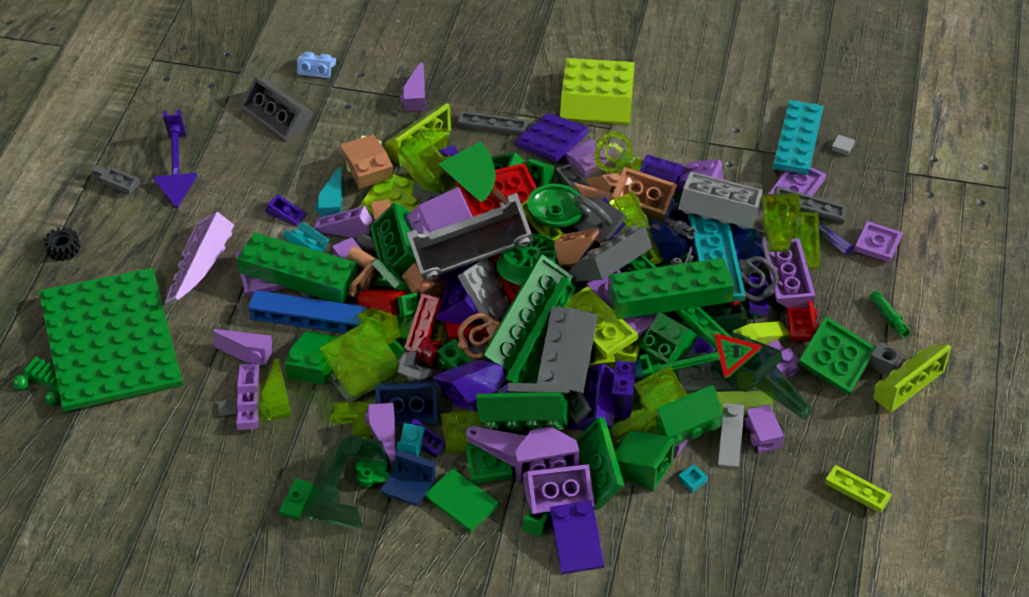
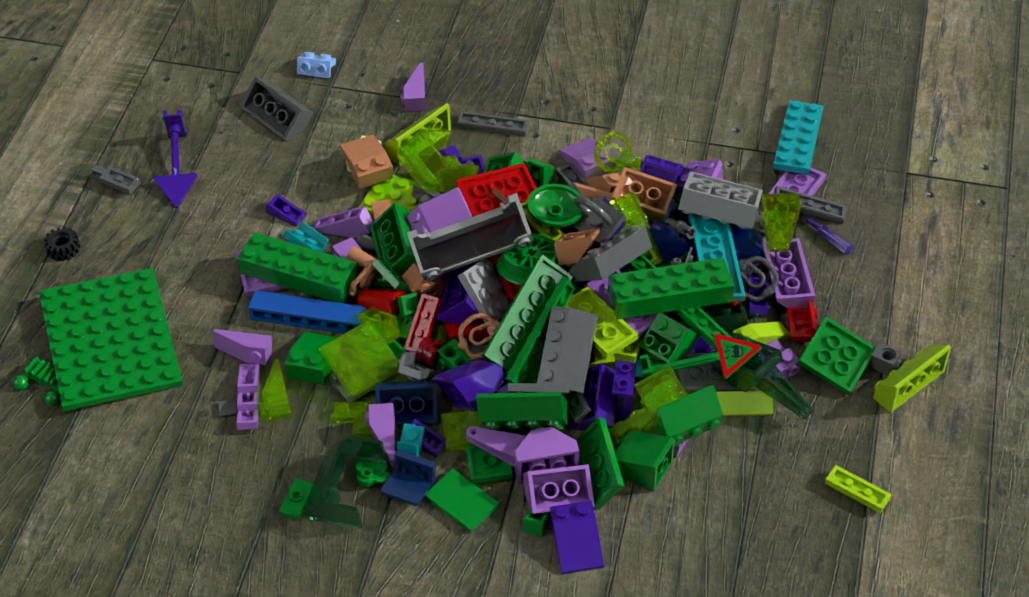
(200, 254): lavender wedge -> none
(331, 196): teal slope -> none
(473, 170): green sticker -> none
(551, 137): dark purple plate -> none
(597, 91): lime slope -> none
(692, 478): teal tile -> none
(731, 436): light grey slope -> none
(763, 428): medium lavender brick -> none
(808, 232): clear neon green slope -> none
(843, 145): light grey tile -> none
(878, 241): medium lavender plate -> none
(894, 319): green pin -> none

